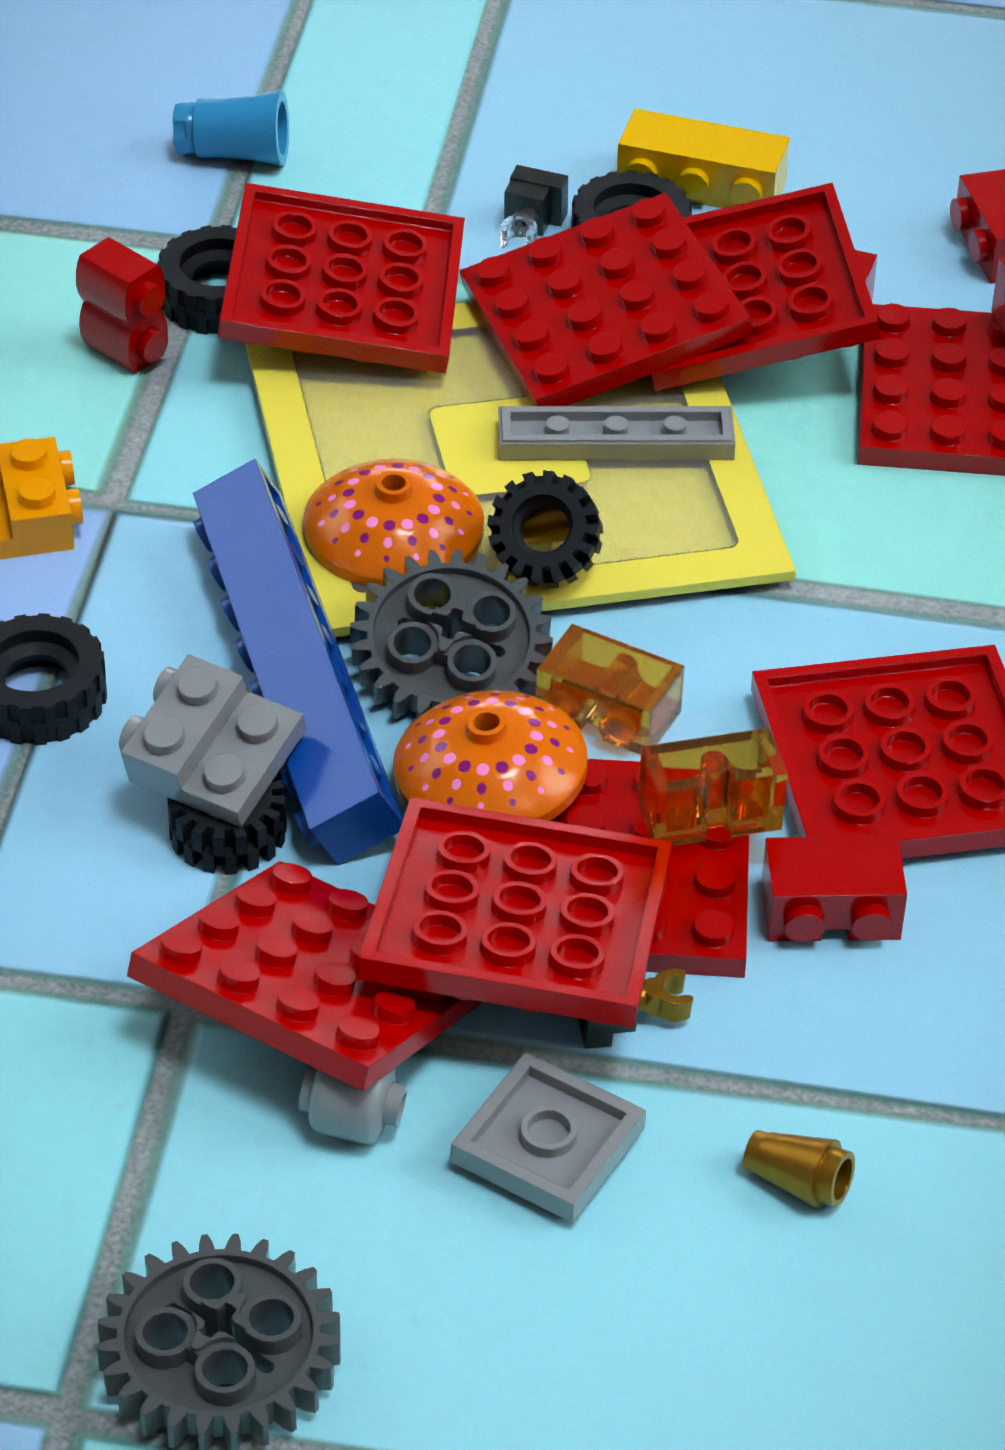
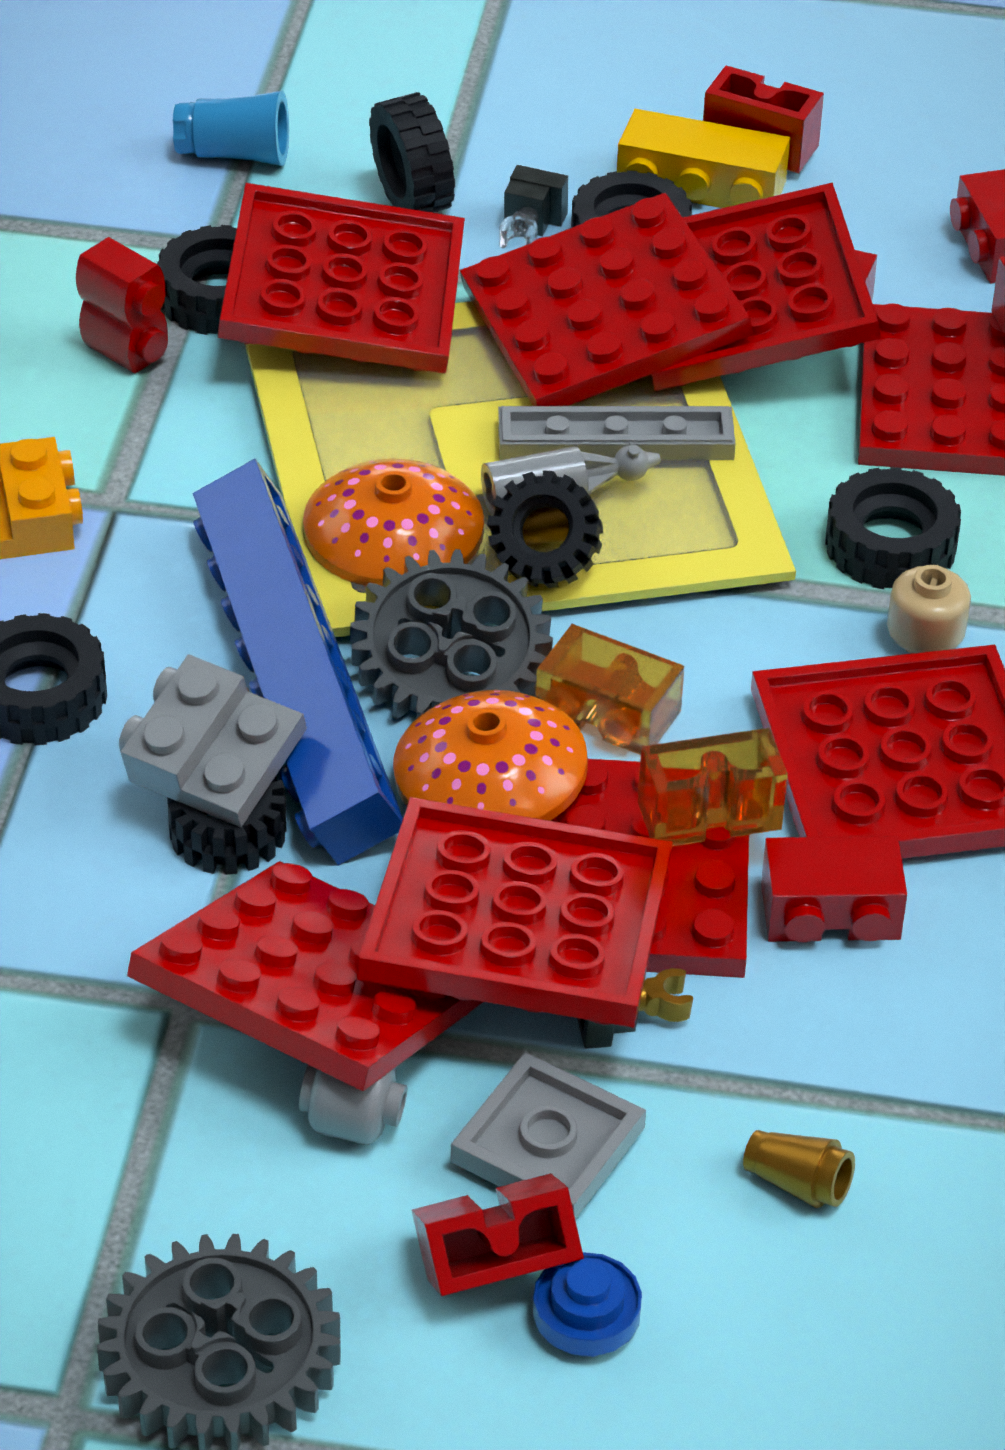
(412, 153): none -> black tyre
(478, 1247): none -> red brick
(585, 468): none -> light grey wheel
(587, 1305): none -> blue plate
(745, 102): none -> red brick
(897, 496): none -> black tyre
(928, 609): none -> tan head

